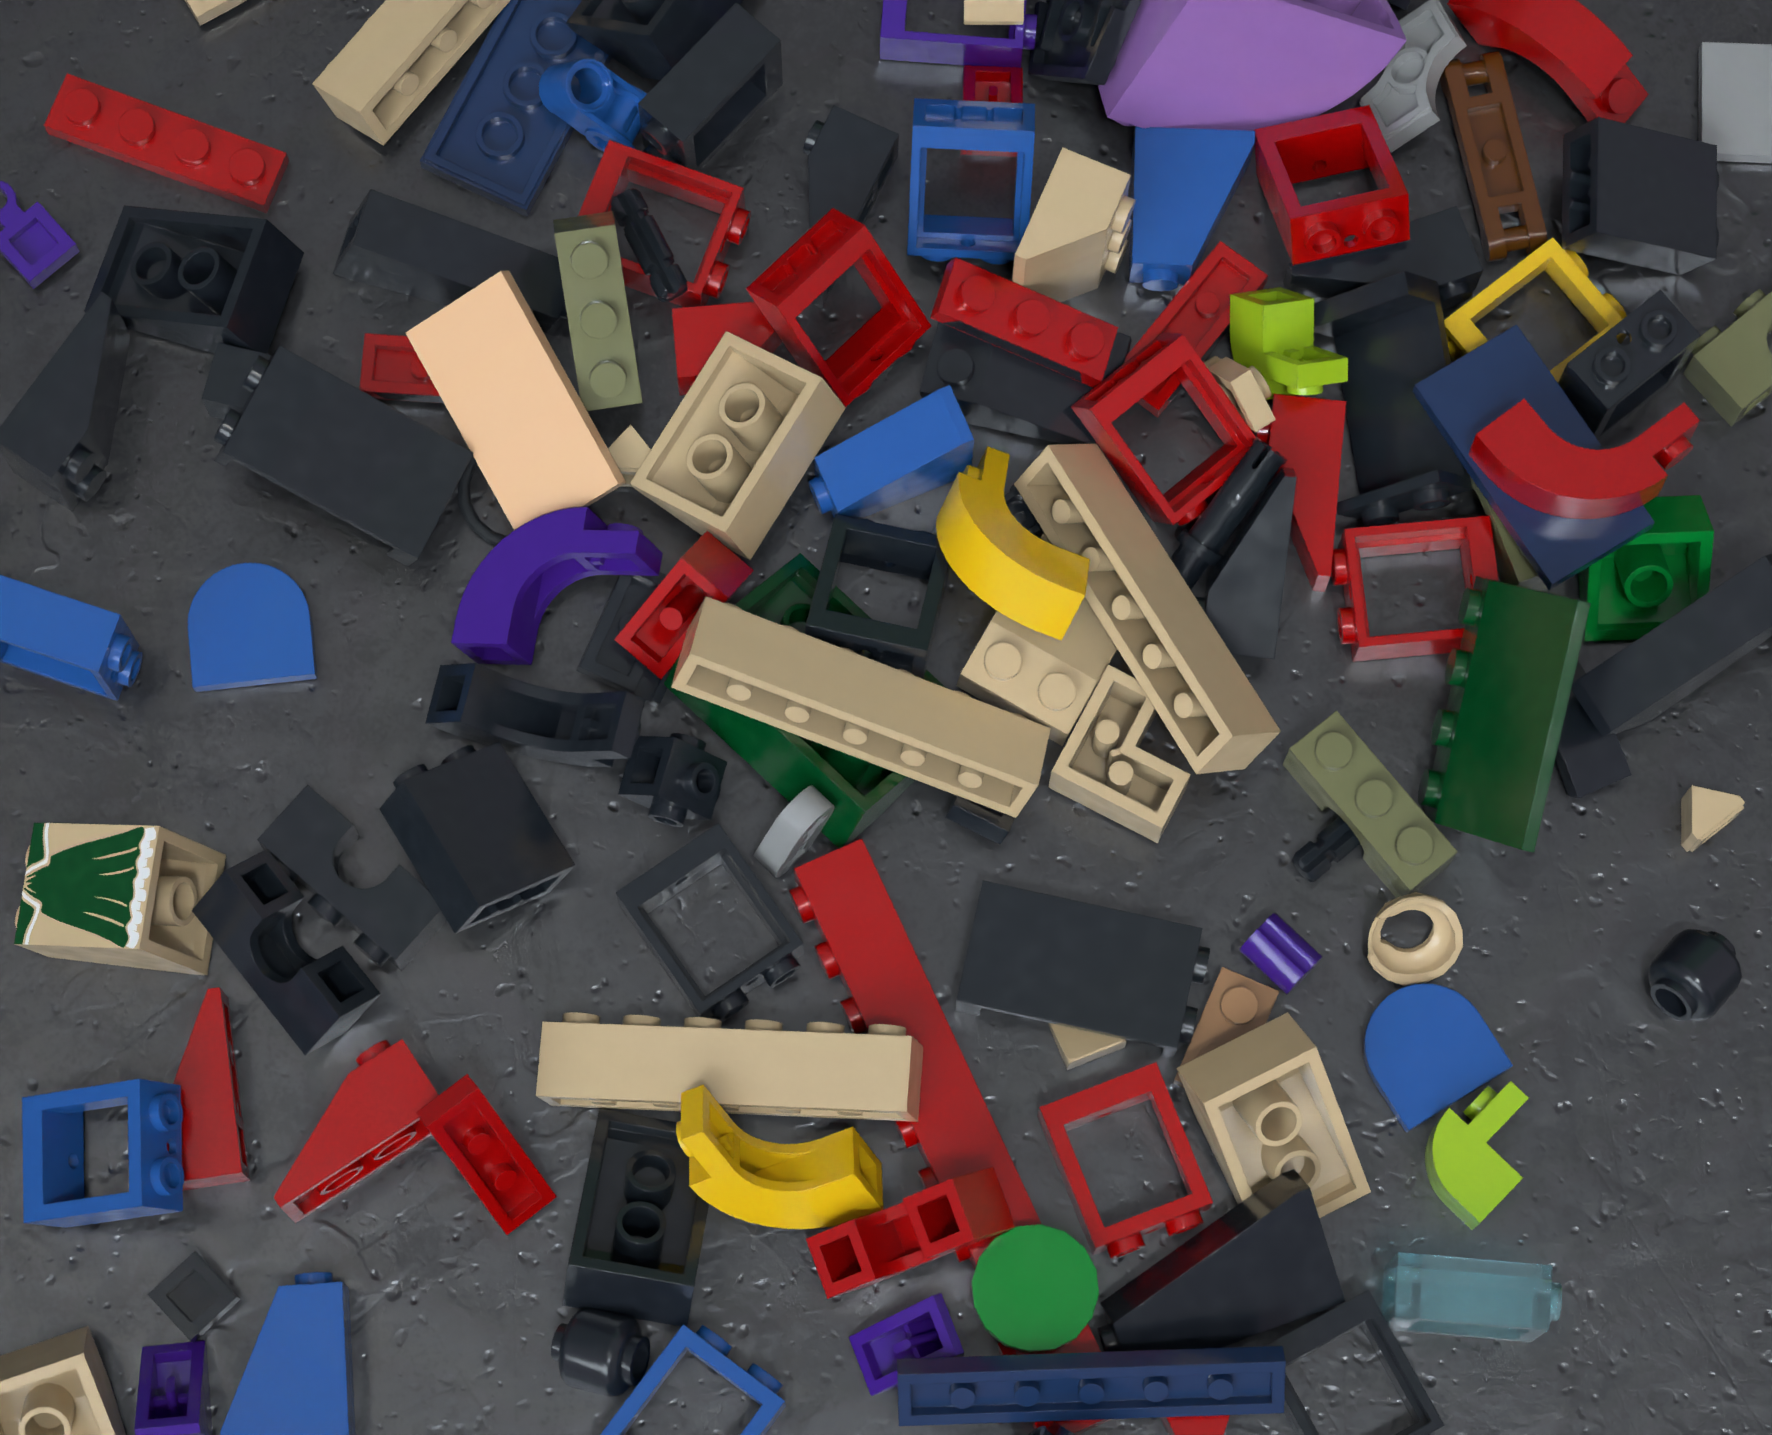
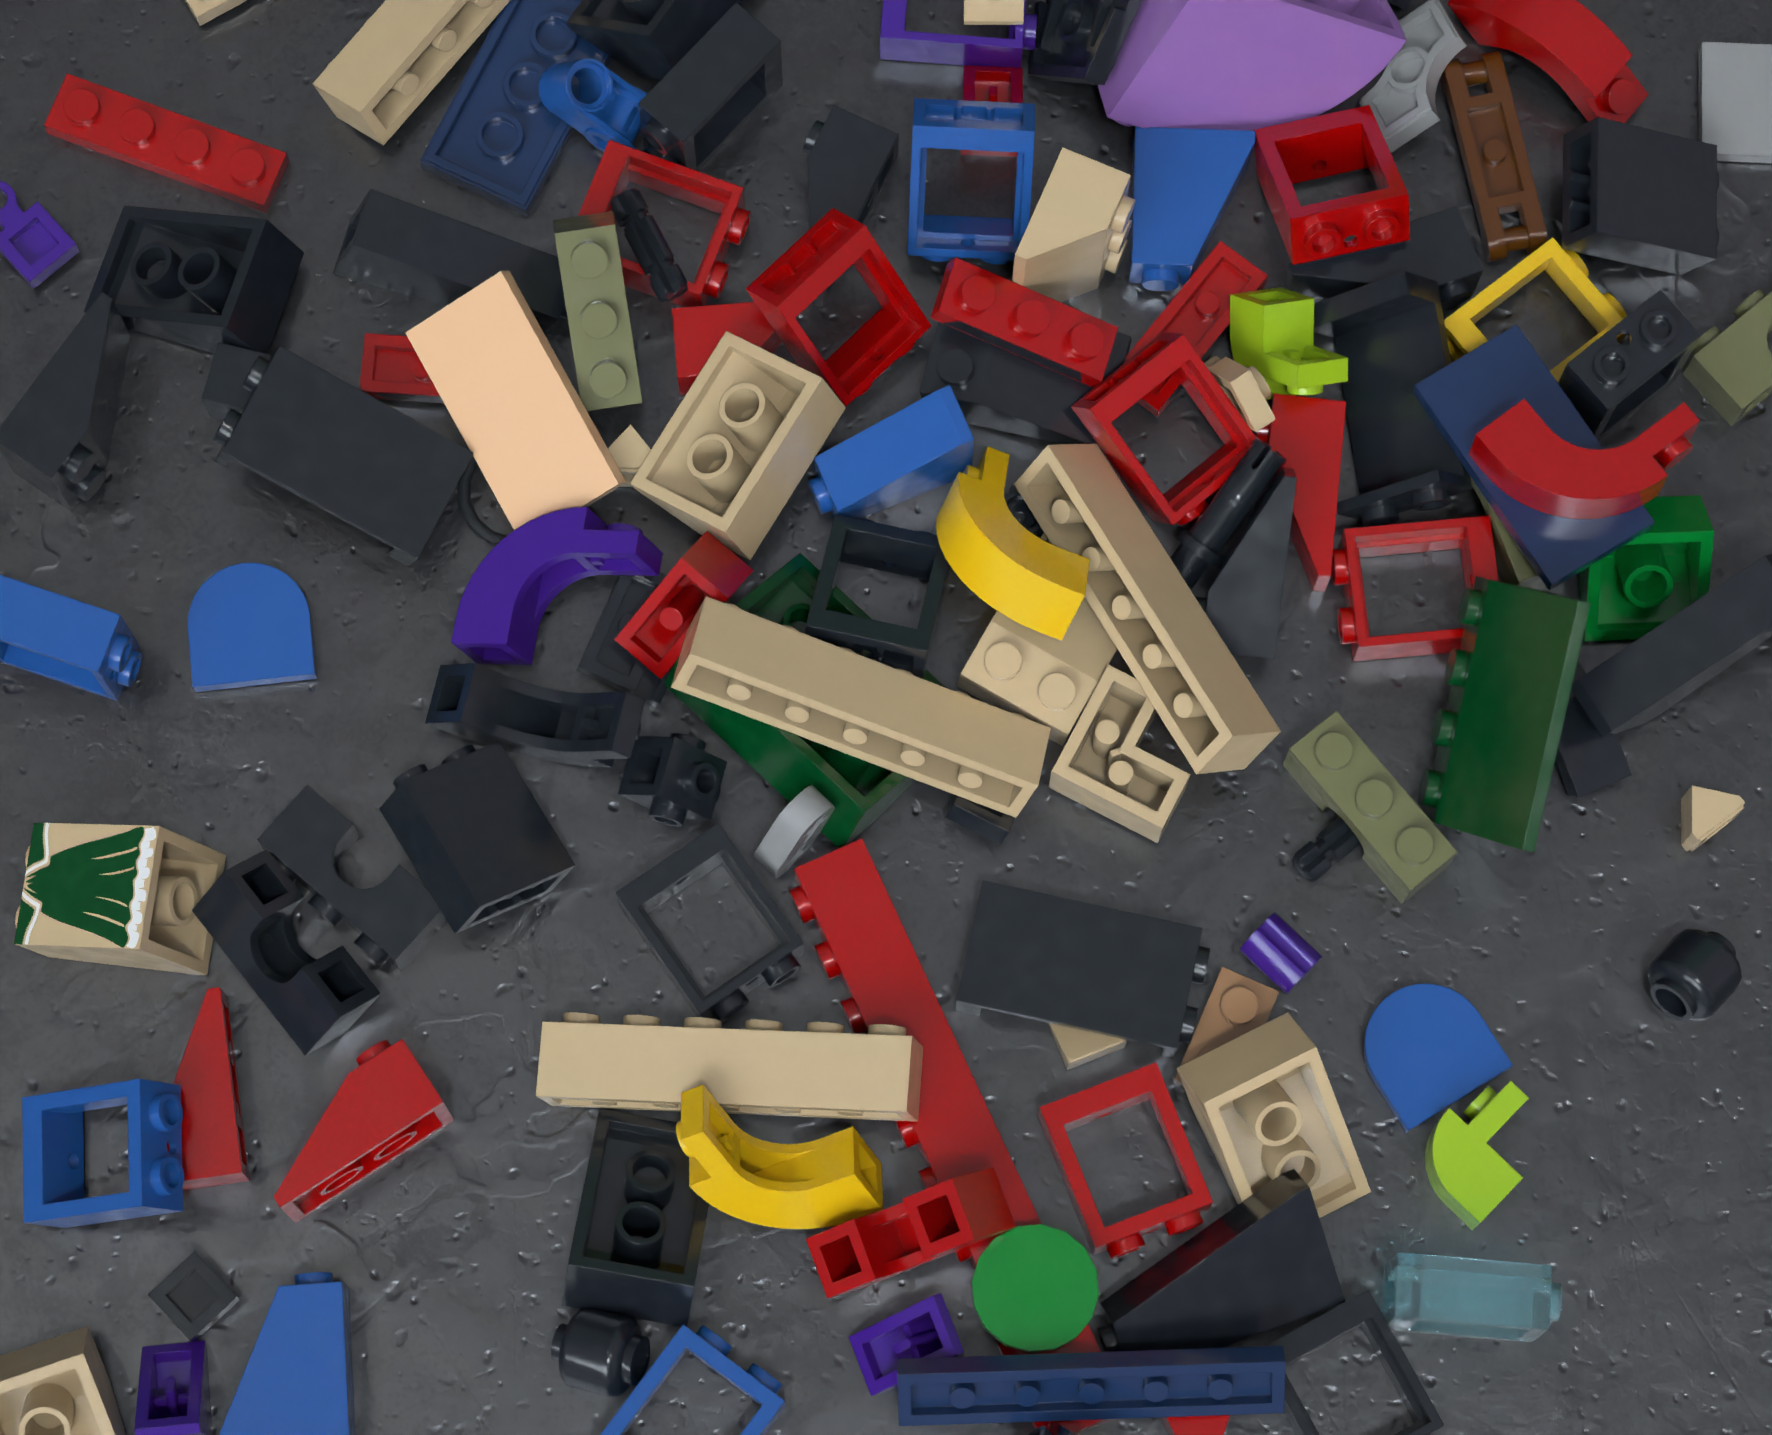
(486, 1154): red plate -> none
(1426, 960): tan piece -> none

